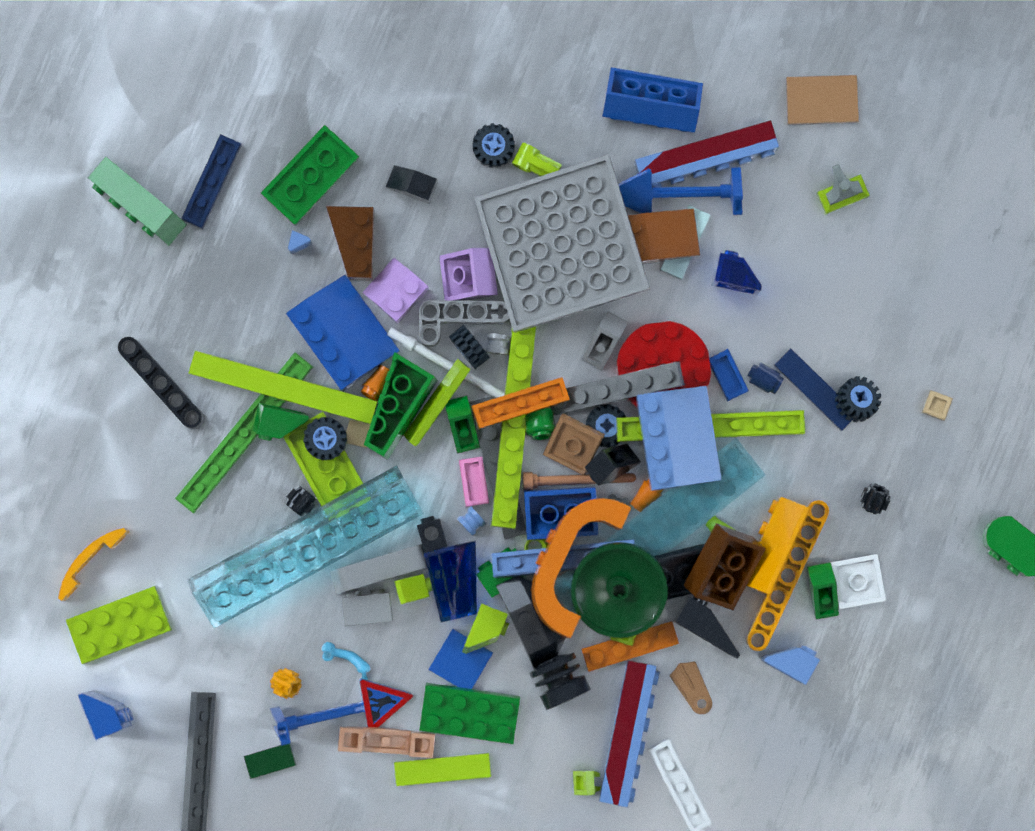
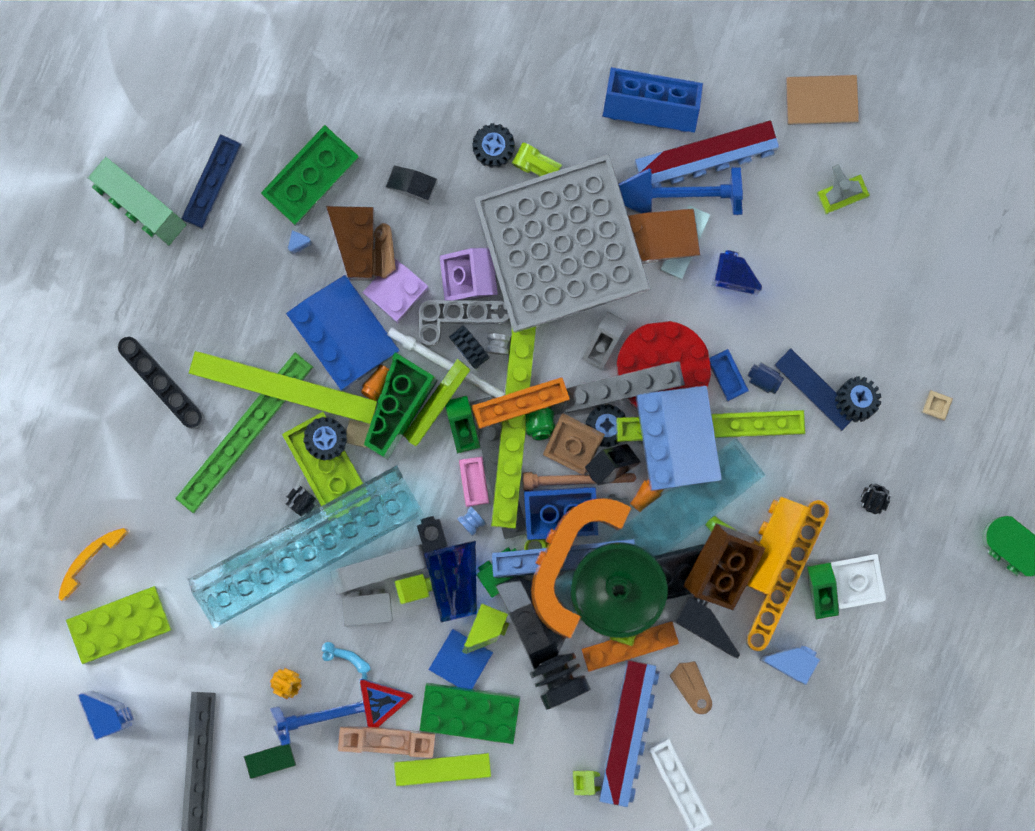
(276, 421): green slope -> none
(383, 251): none -> medium nougat piece

